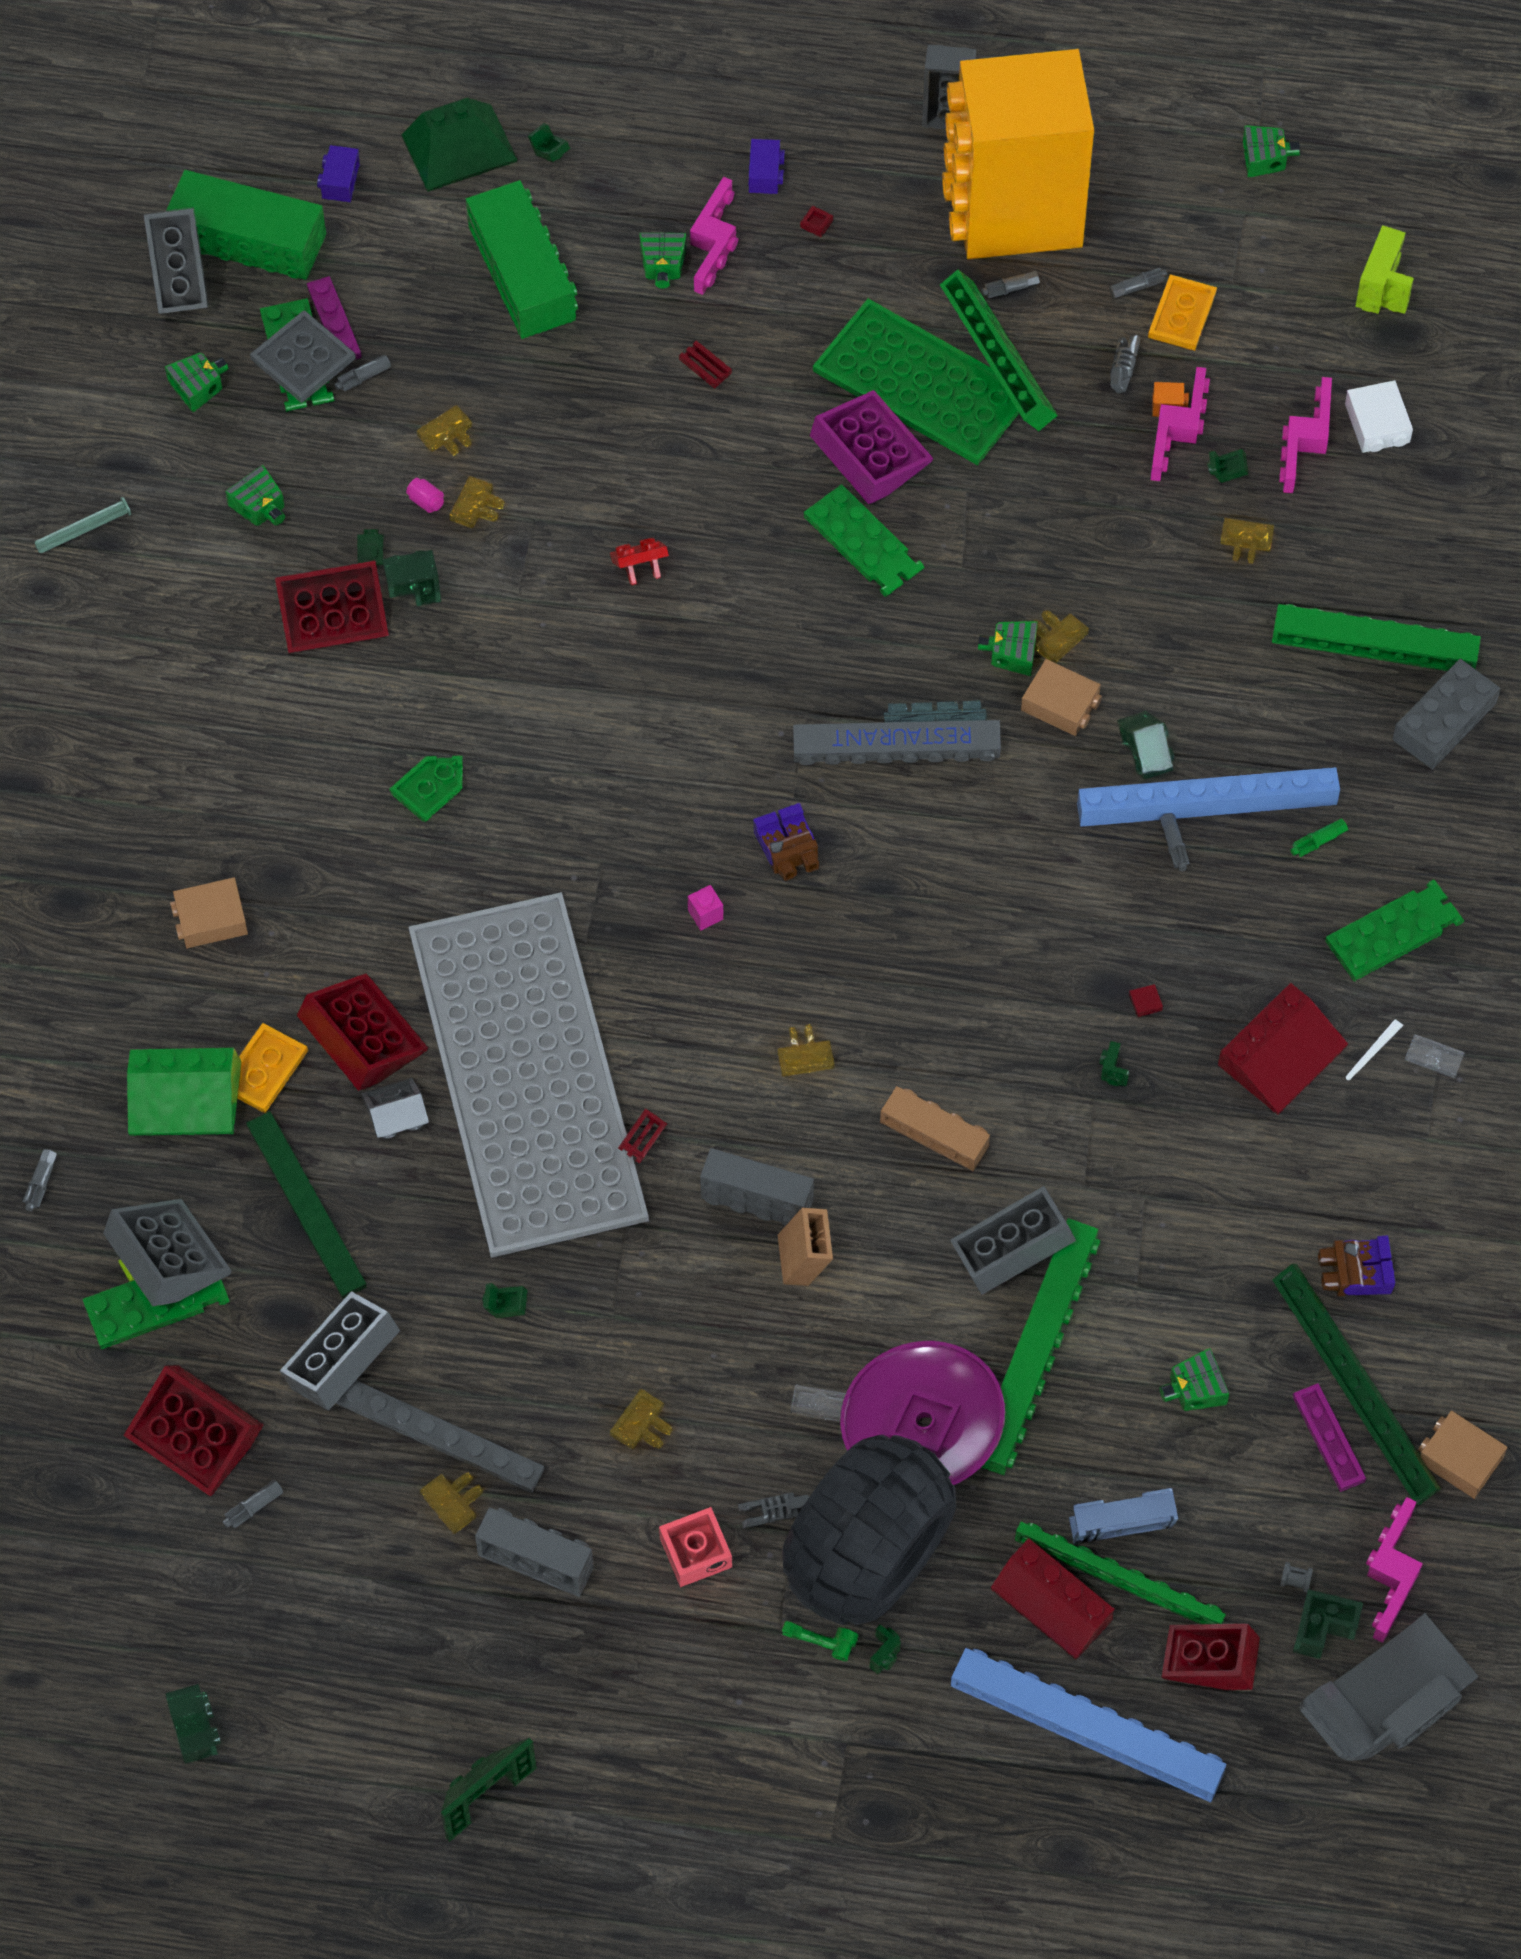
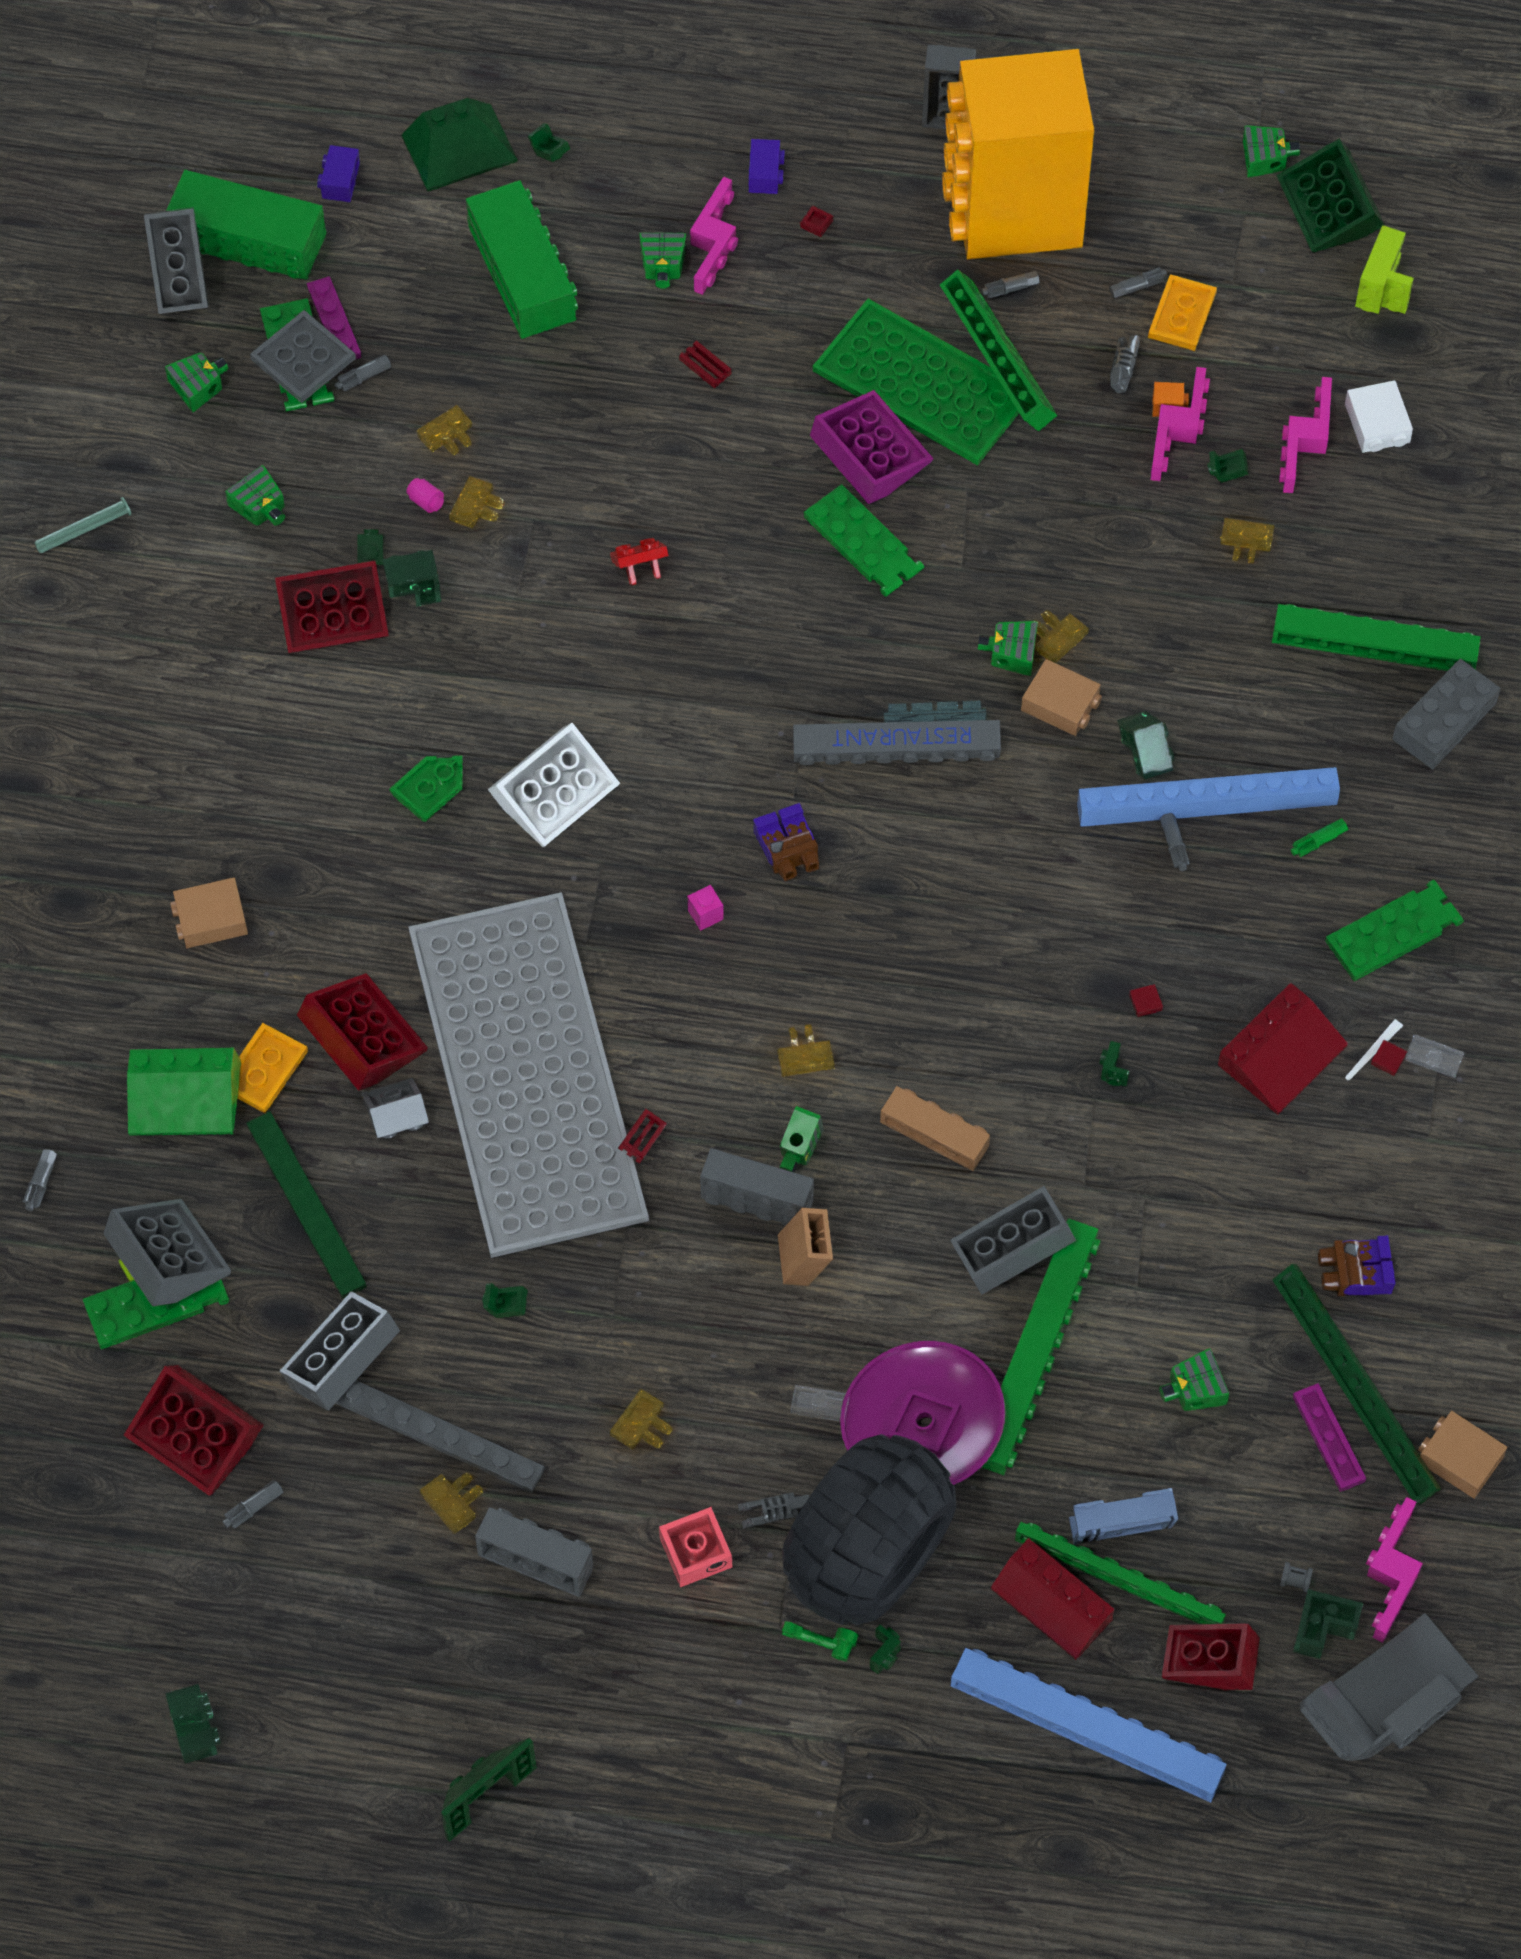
(554, 785): none -> white slope
(803, 1130): none -> green torso
(1330, 198): none -> dark green slope
(1389, 1057): none -> dark red tile

